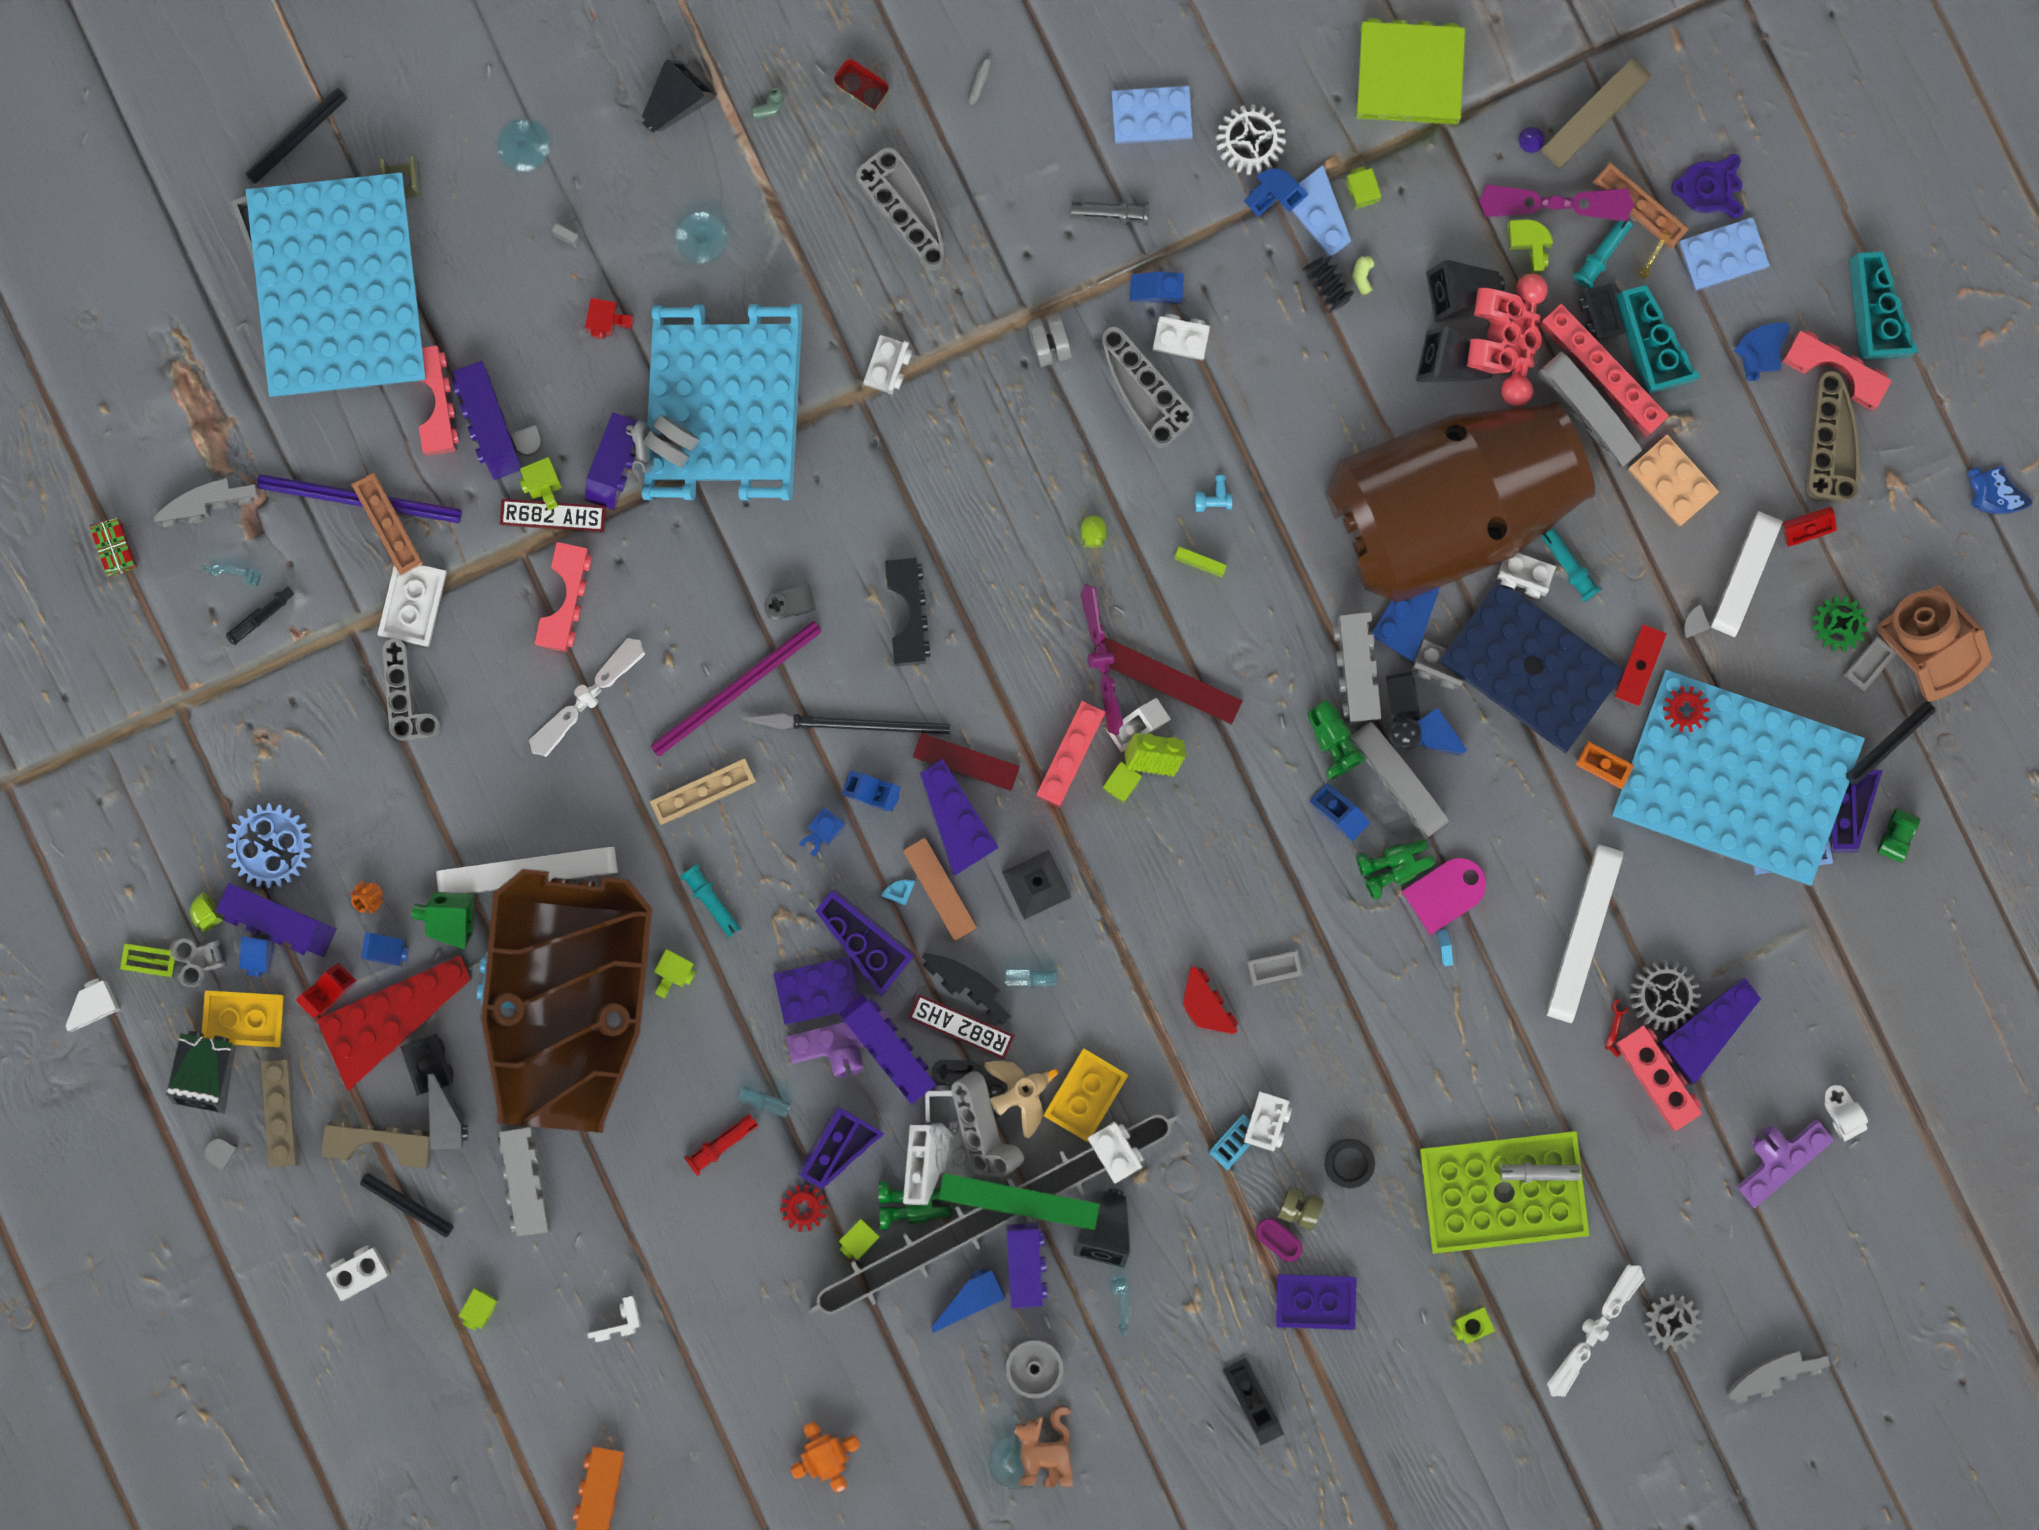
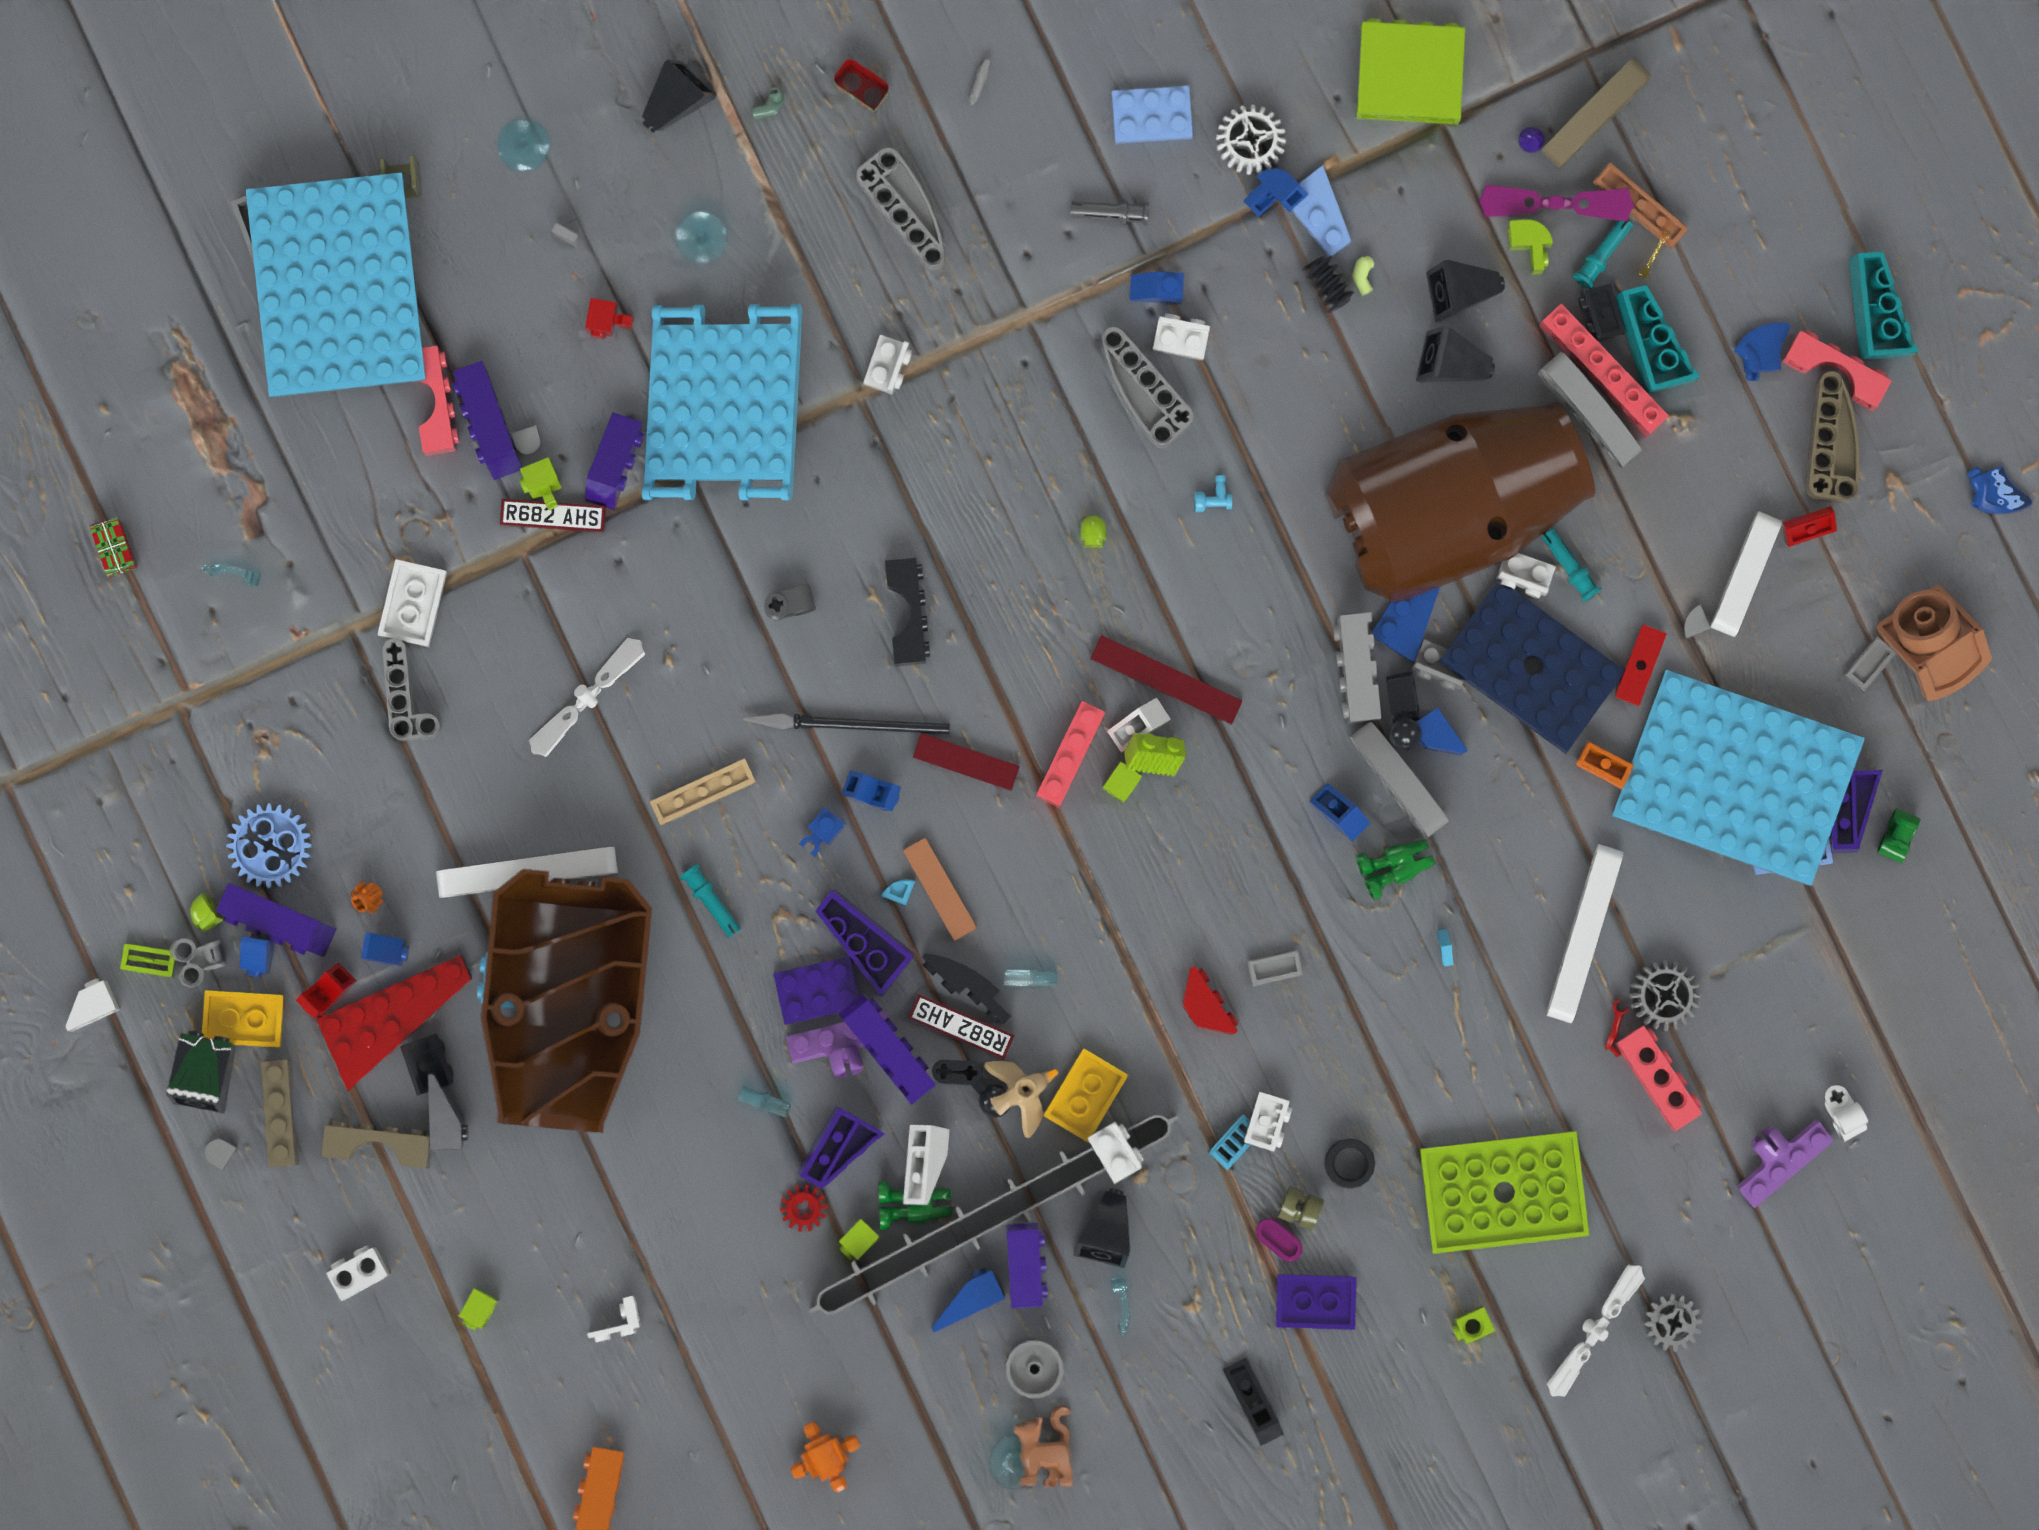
(195, 504): light grey slope -> none
(259, 616): black piece -> none
(296, 135): black axle -> none
(349, 497): dark purple axle -> none
(387, 523): nougat tile -> none
(406, 1205): black axle -> none
(447, 917): green torso -> none
(524, 1180): light grey wedge -> none
(556, 630): coral arch -> none
(639, 433): light grey piece -> none
(671, 441): light grey wheel -> none
(673, 970): lime brick -> none
(711, 1150): red pin -> none
(736, 688): magenta axle -> none
(939, 1091): white bracket -> none
(951, 1150): clear tile -> none
(958, 824): dark purple wedge -> none
(980, 1131): light grey beam -> none
(1019, 1201): green tile -> none
(1033, 898): black slope -> none
(1049, 340): light grey wheel -> none
(1101, 659): magenta piece -> none
(1200, 562): lime tile -> none
(1334, 736): green piece -> none
(1363, 187): lime brick -> none
(1444, 894): dark pink tile -> none
(1511, 335): coral connector -> none
(1540, 1172): light grey pin -> none
(1673, 480): light nougat plate -> none
(1694, 702): red gear -> none
(1704, 1035): dark purple wedge -> none
(1710, 185): dark purple tile -> none
(1723, 254): light blue plate -> none
(1765, 1377): light grey slope -> none
(1845, 633): green gear -> none
(1890, 743): black axle -> none

